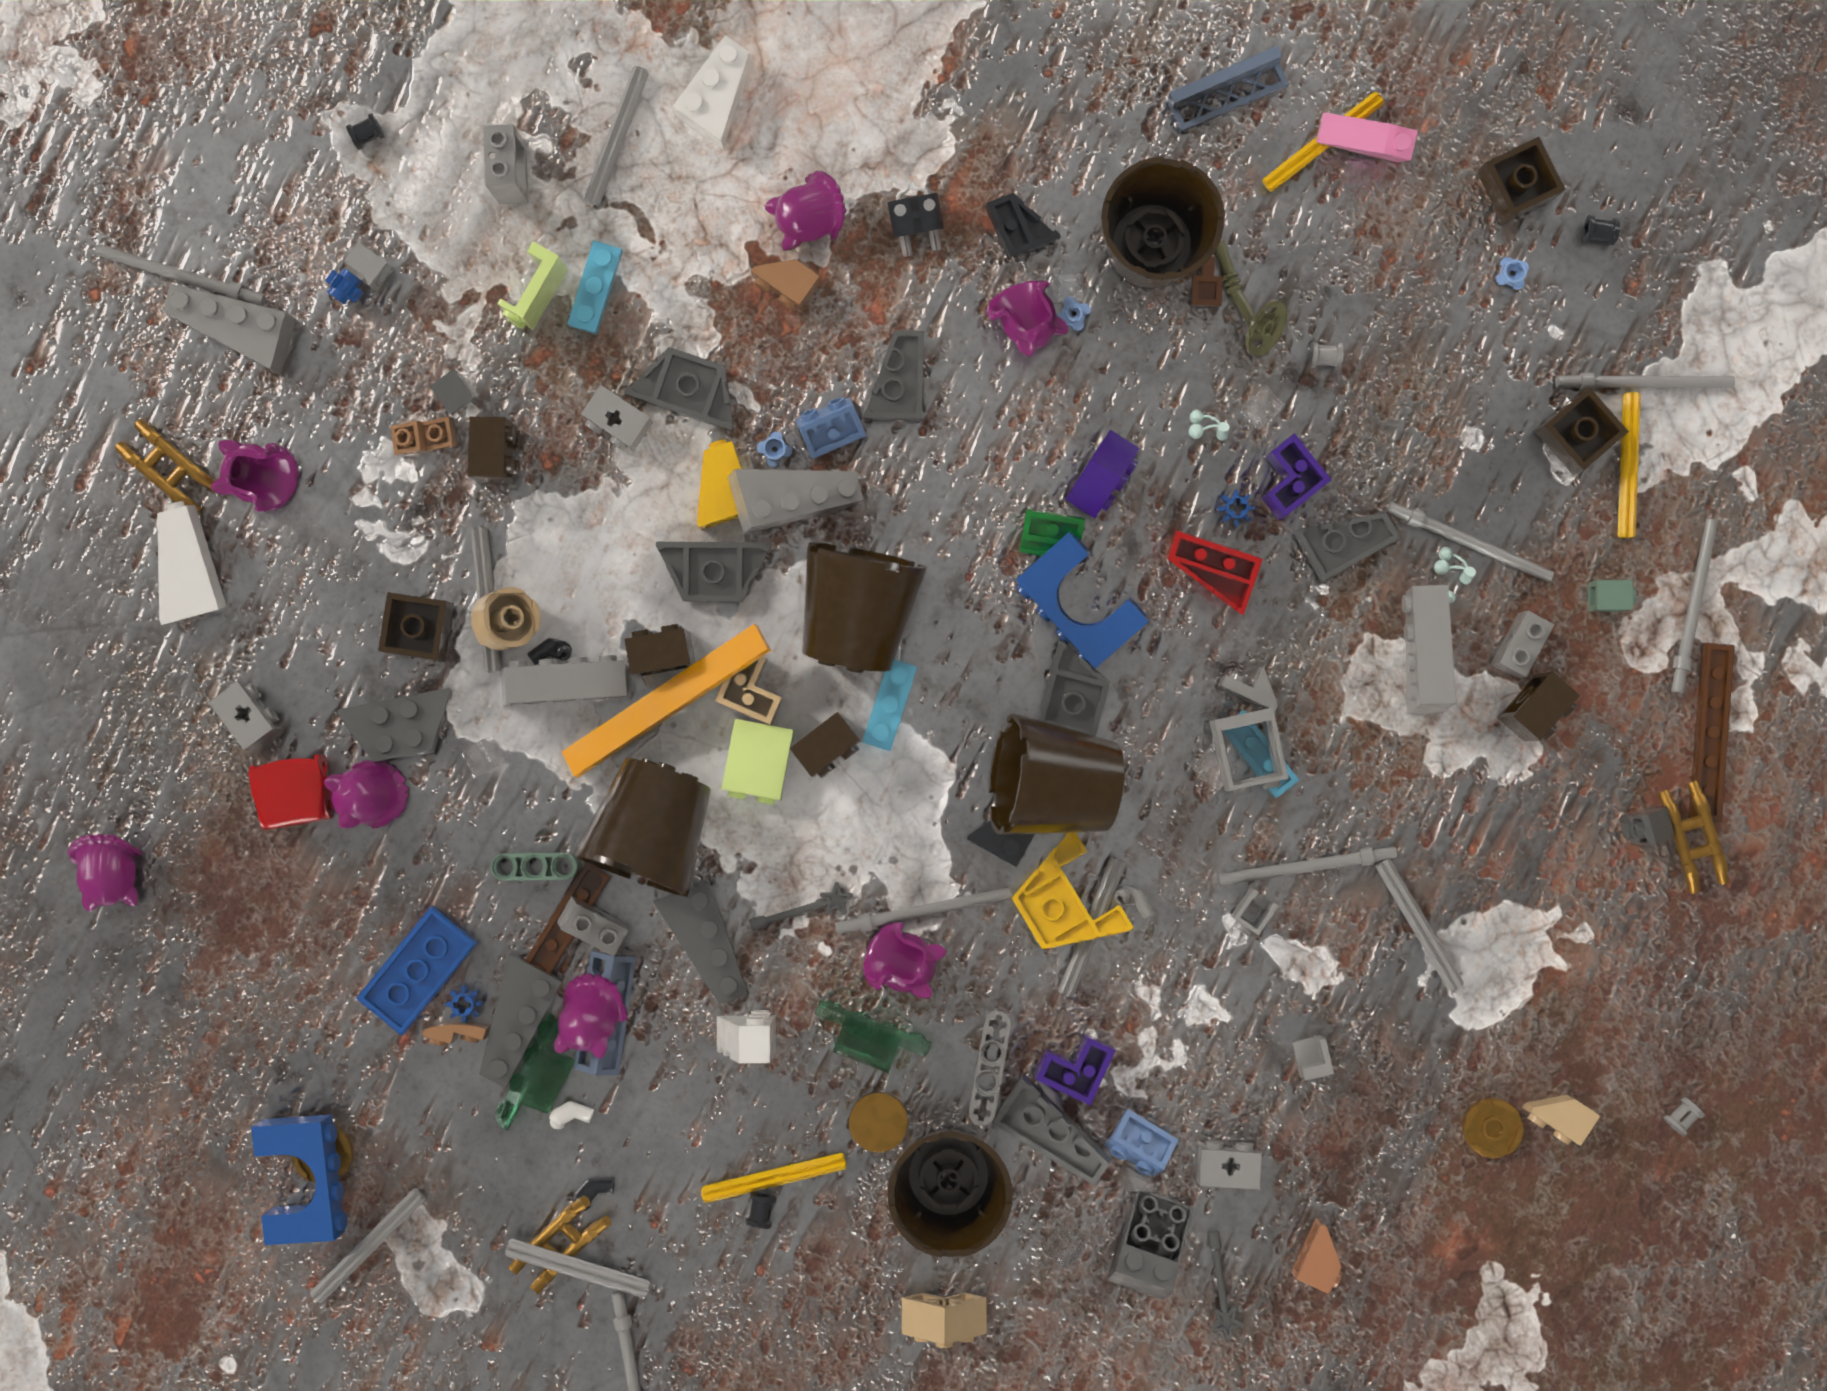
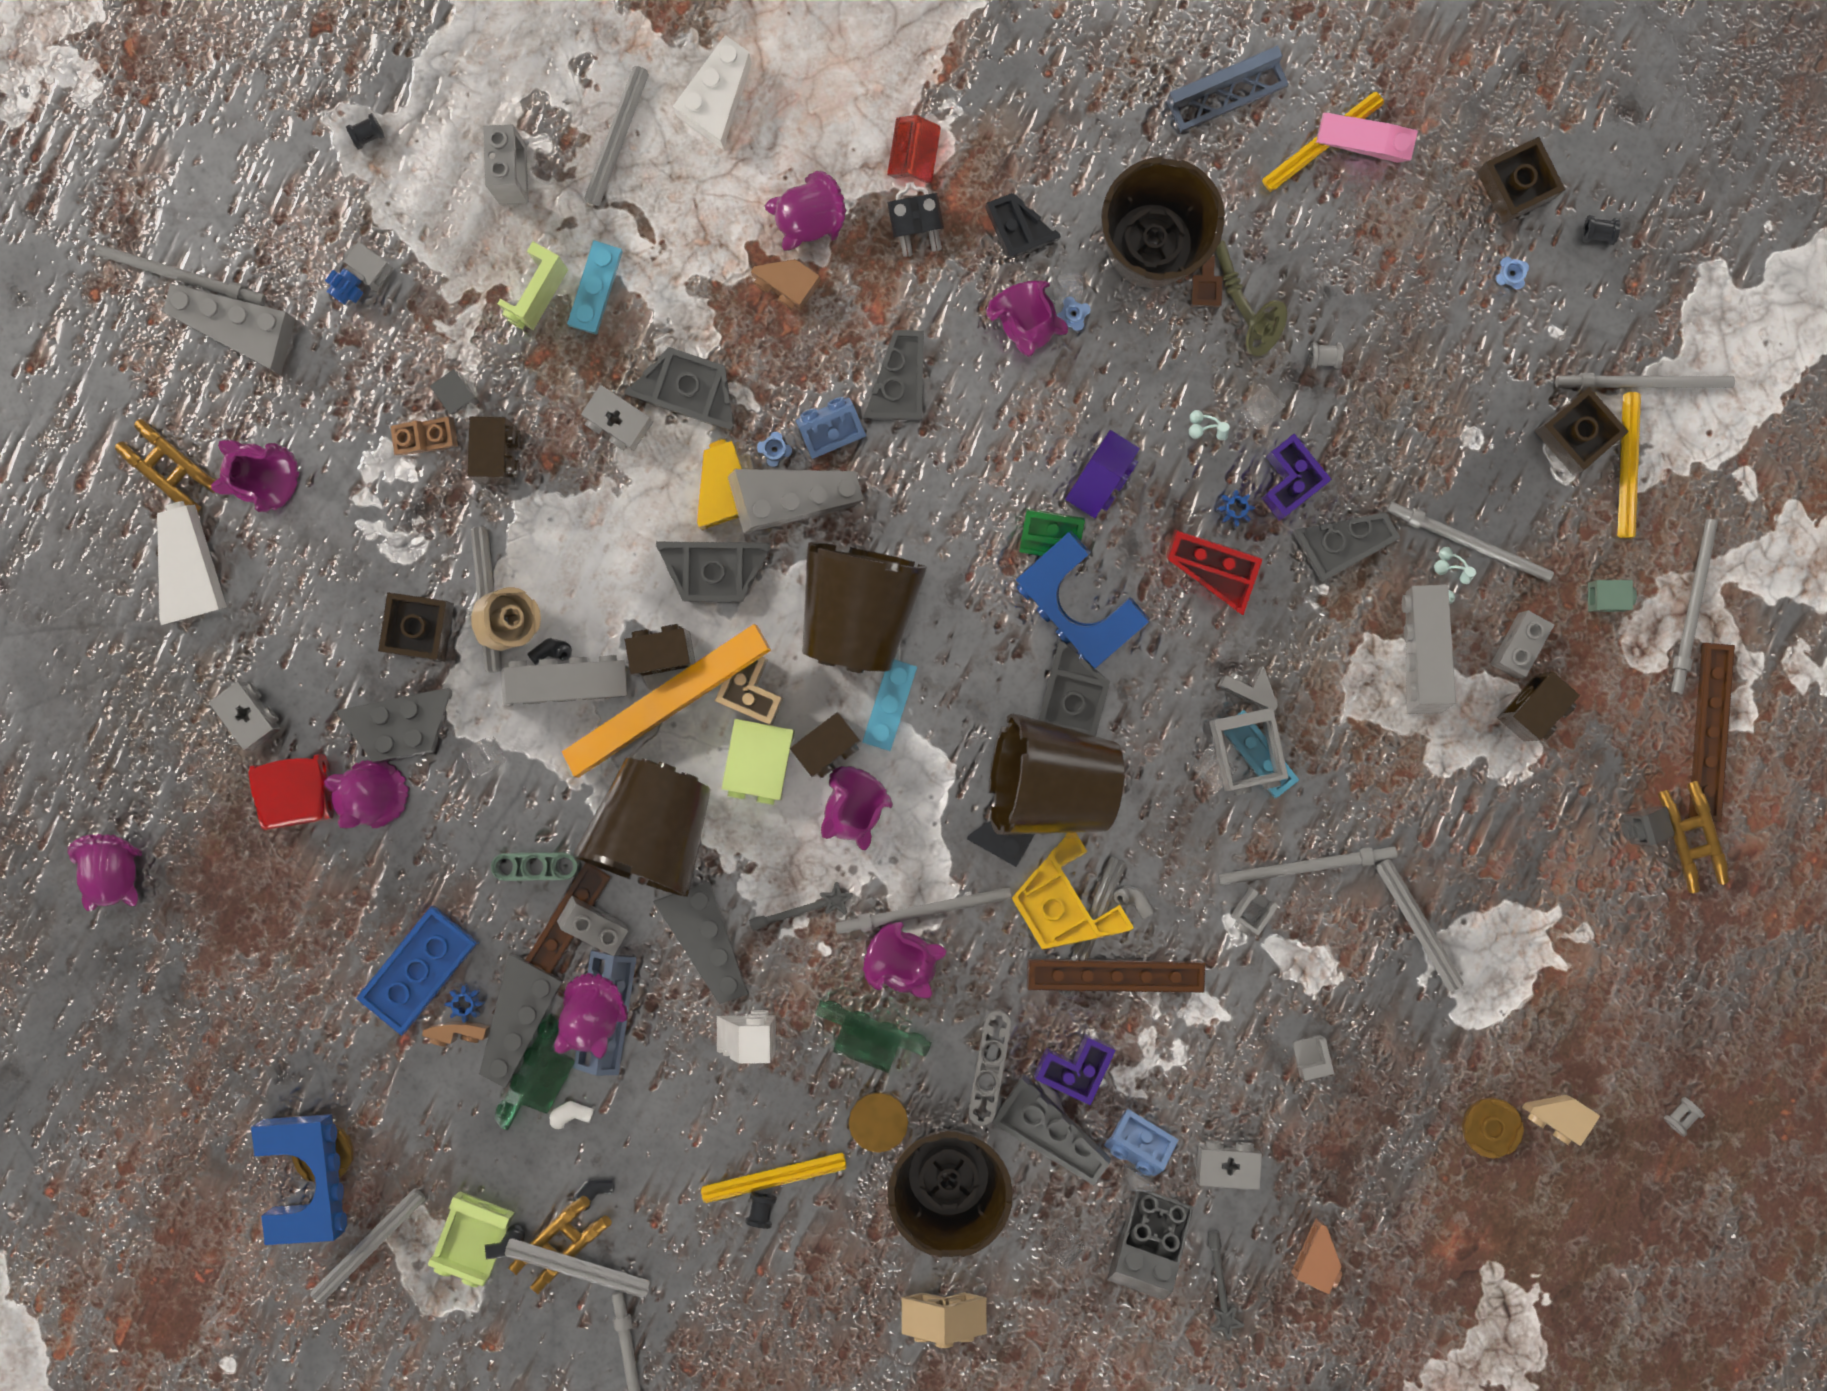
(464, 1237): none -> yellowish green panel
(497, 1250): none -> black arm
(853, 805): none -> magenta hair
(914, 148): none -> clear red panel
(1115, 975): none -> reddish brown tile

